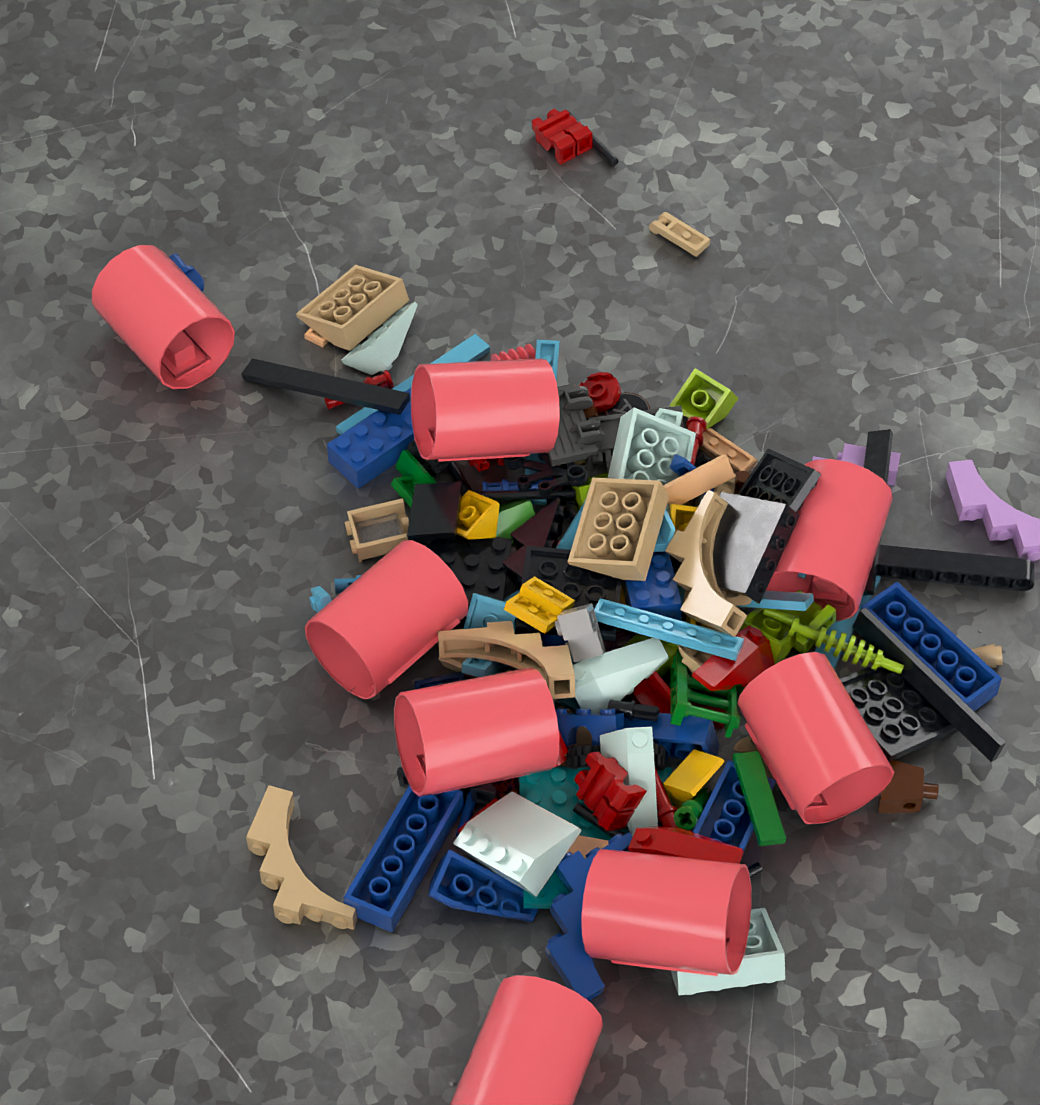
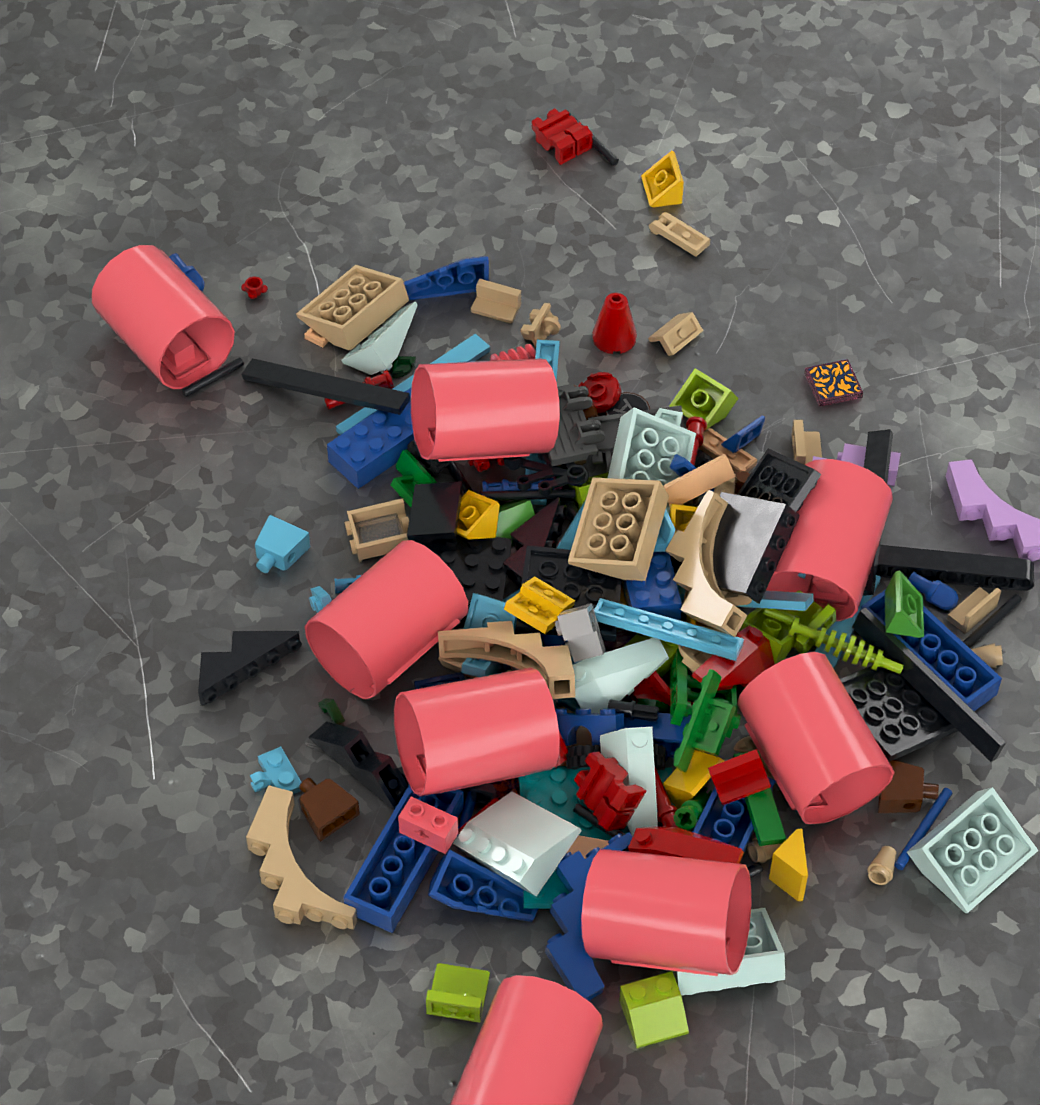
(213, 376): none -> black bar
(249, 655): none -> black slope
(254, 287): none -> red plate
(276, 772): none -> medium azure plate
(280, 544): none -> medium azure torso
(327, 806): none -> reddish brown torso
(331, 707): none -> dark green tile
(356, 755): none -> black slope
(403, 365): none -> dark green tile
(428, 825): none -> coral brick
(450, 279): none -> blue wedge
(457, 992): none -> lime bracket
(496, 301): none -> tan panel
(542, 324): none -> tan hips
(615, 325): none -> red cone
(653, 1009): none -> lime slope
(663, 708): none -> dark green tile
(664, 182): none -> yellow slope
(677, 332): none -> tan panel
(707, 724): none -> green bracket
(739, 777): none -> red panel
(744, 435): none -> blue slope
(761, 853): none -> tan cone
(790, 866): none -> yellow slope
(805, 444): none -> tan panel
(833, 382): none -> tile
(882, 866): none -> tan cone
(903, 607): none -> bright green slope
(924, 827): none -> blue bar
(935, 592): none -> blue arm
(973, 609): none -> tan panel
(973, 849): none -> light aqua slope
(992, 620): none -> black bar

